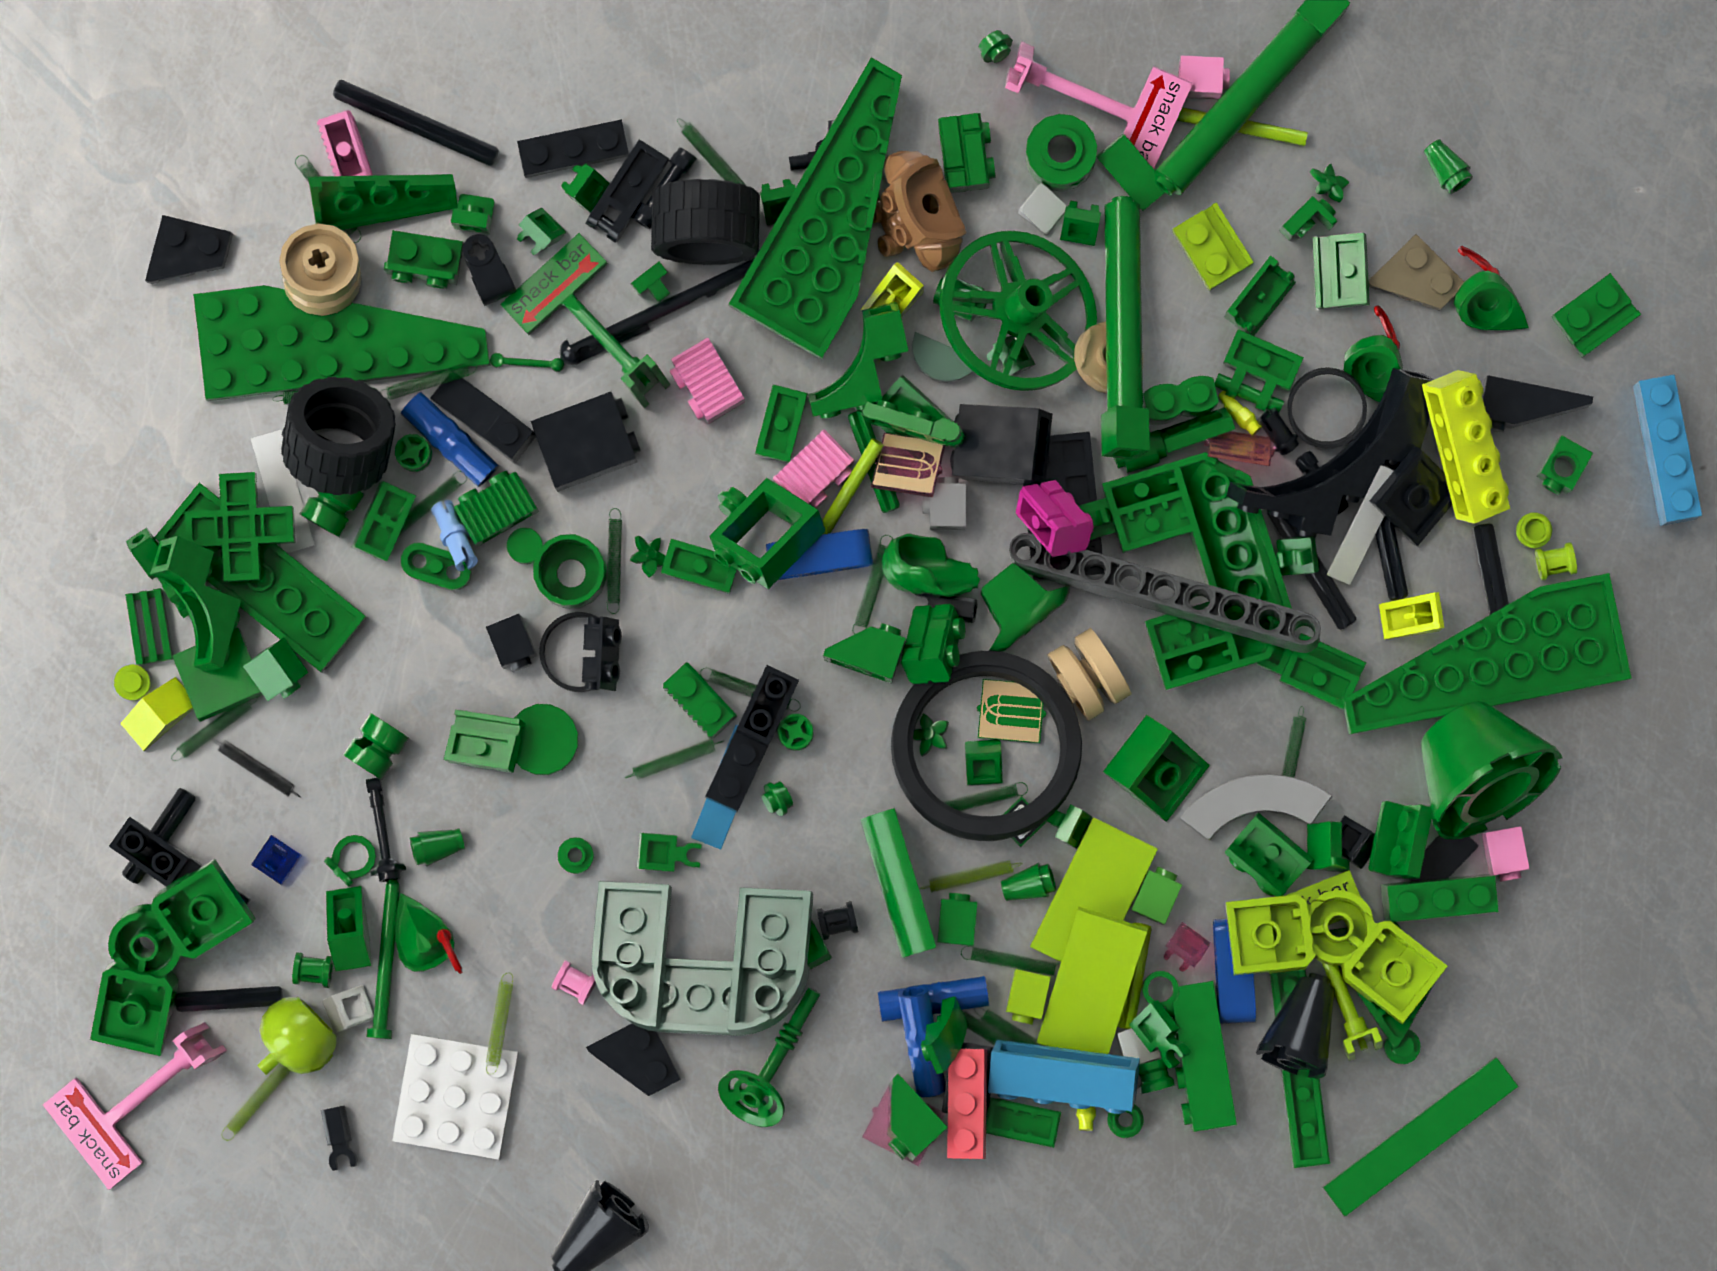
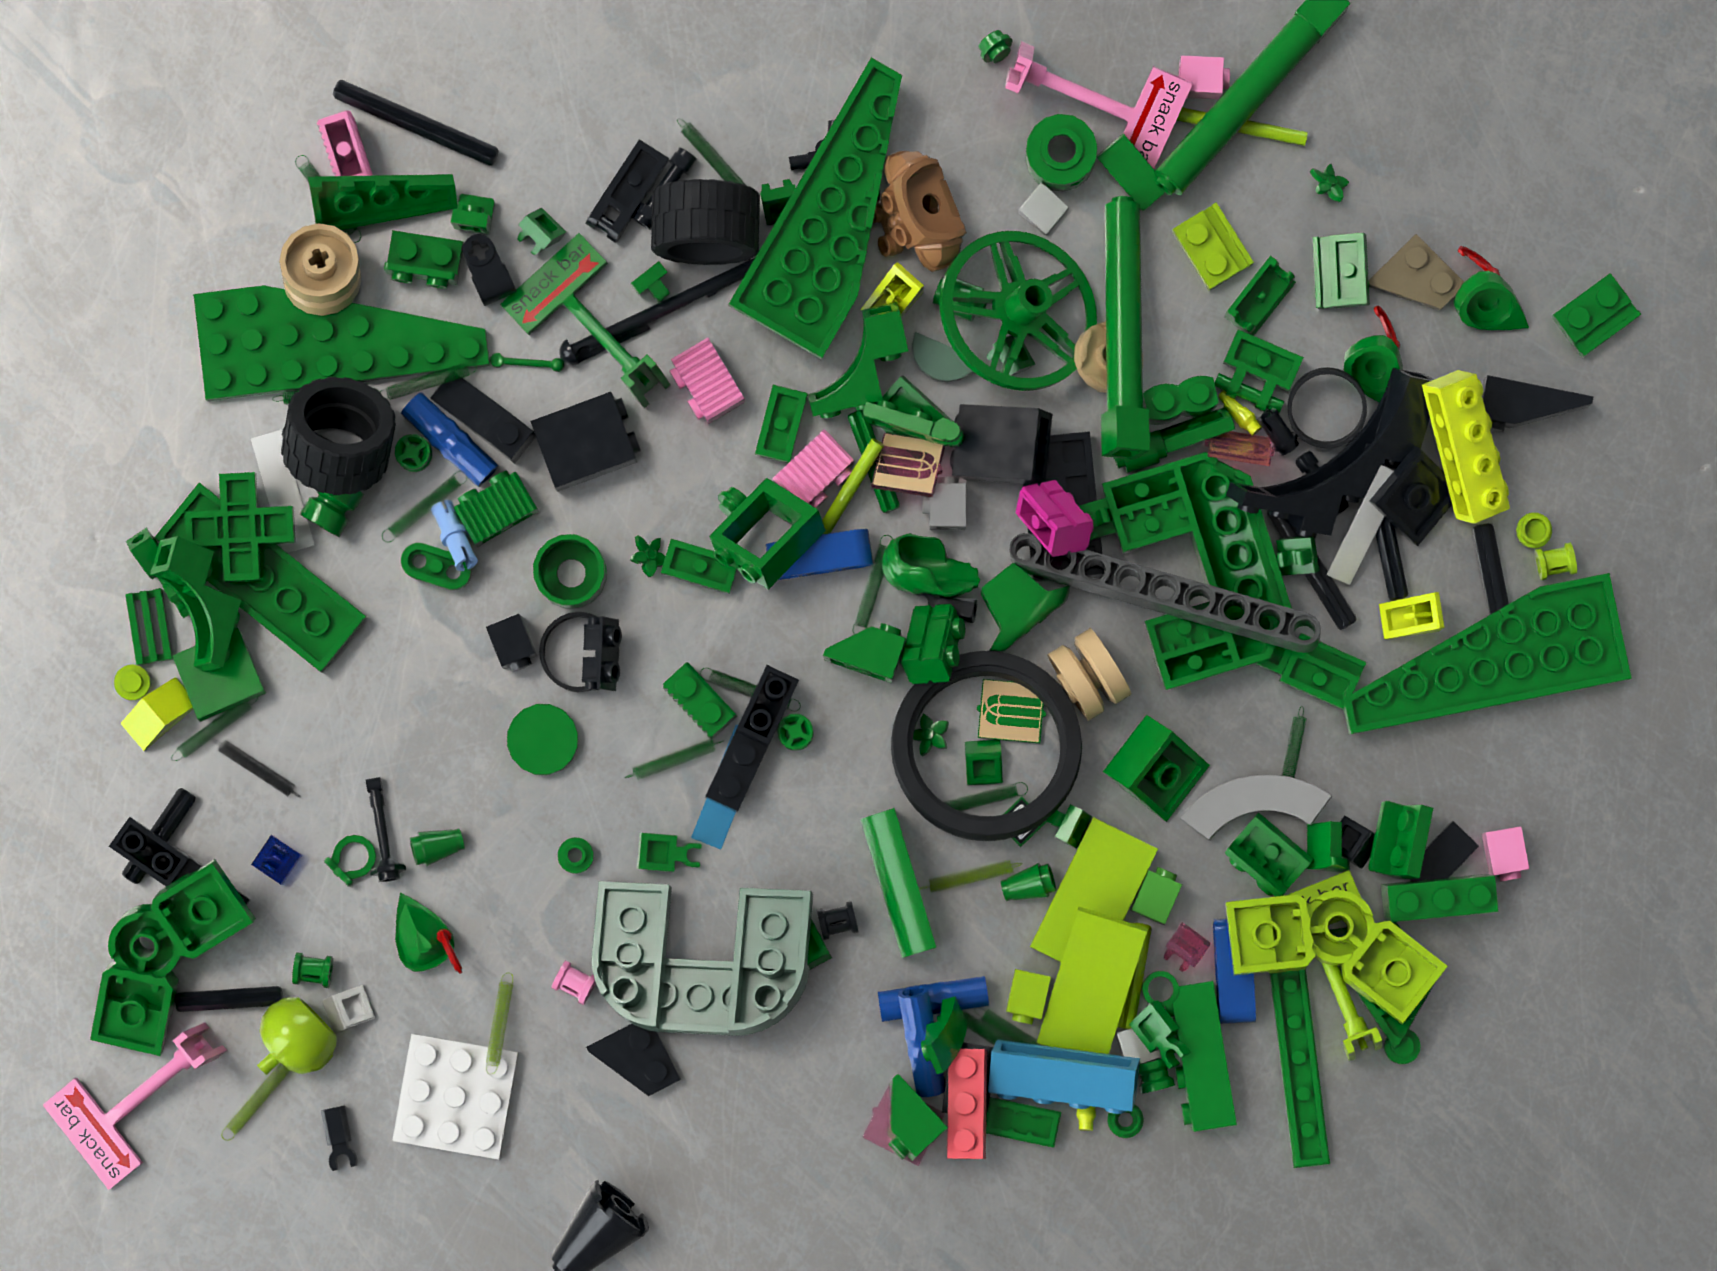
(186, 249): black wing -> none
(276, 670): brick -> none
(347, 928): green slope -> none
(376, 746): green wheel -> none
(383, 521): green hinge -> none
(385, 963): green bar -> none
(484, 741): green plate -> none
(524, 545): green tile -> none
(573, 148): black plate -> none
(586, 187): green tile -> none
(612, 526): green piece -> none
(759, 1085): green dish -> none
(777, 798): green plate -> none
(957, 920): green brick -> none
(964, 152): green brick -> none
(1011, 962): green piece -> none
(1080, 224): green tile -> none
(1302, 220): green bracket -> none
(1302, 1029): black cone -> none
(1420, 1136): green tile -> none
(1447, 166): green cone -> none
(1483, 768): green cone -> none
(1574, 454): green brick -> none
(1667, 450): dark azure brick -> none

